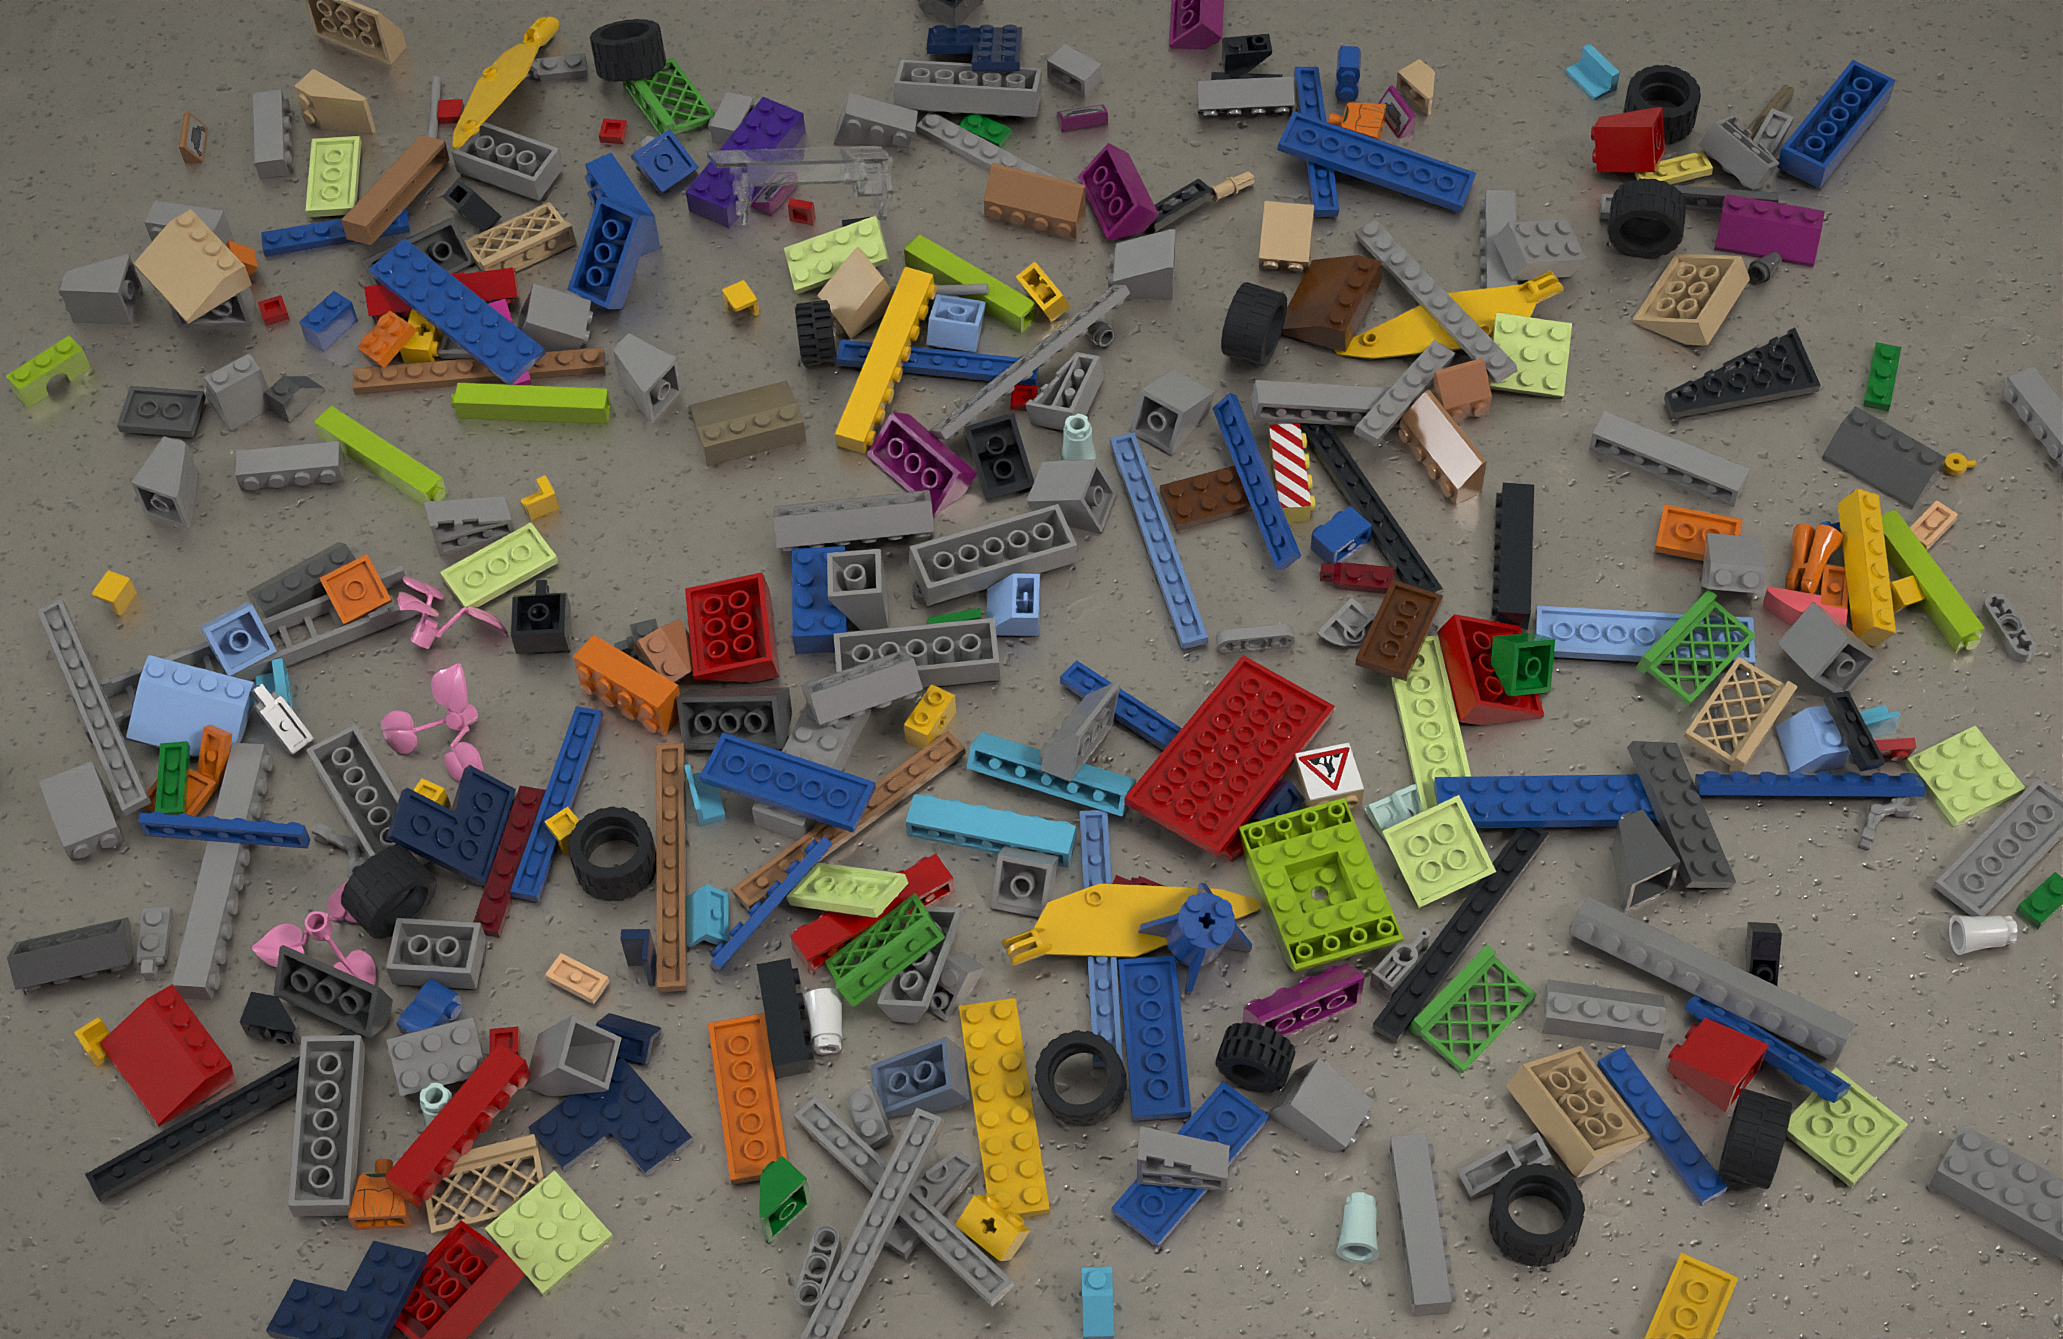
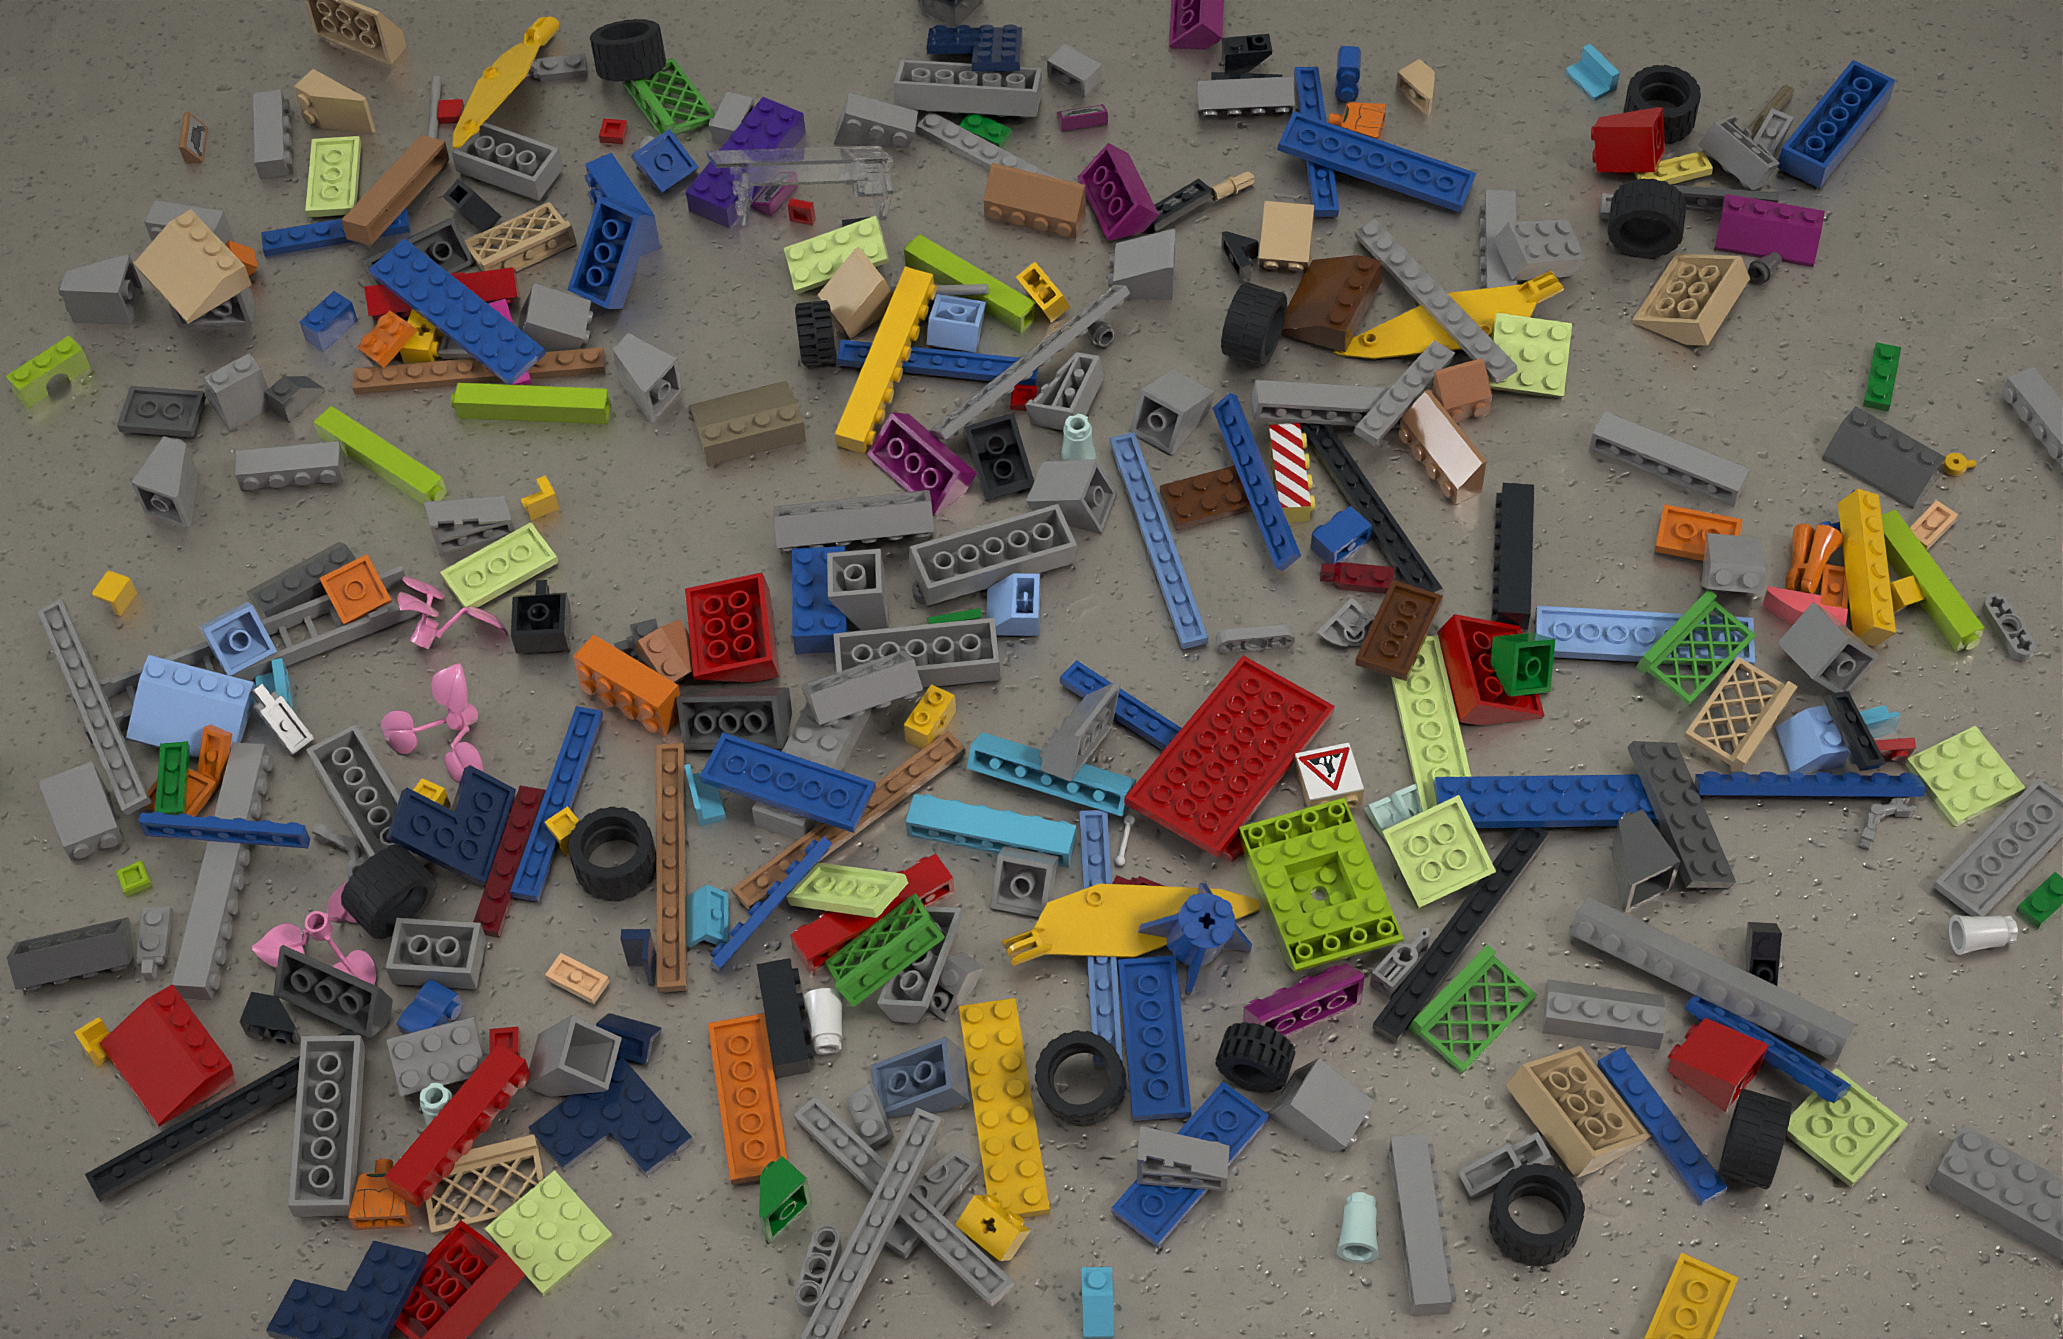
(133, 878): none -> lime tile
(273, 310): red tile -> none
(740, 297): yellow panel -> none
(1129, 822): none -> white hinge
(1239, 252): none -> black slope
(1280, 801): dark blue panel -> none
(1398, 114): slope -> none
(1756, 376): black wing -> none

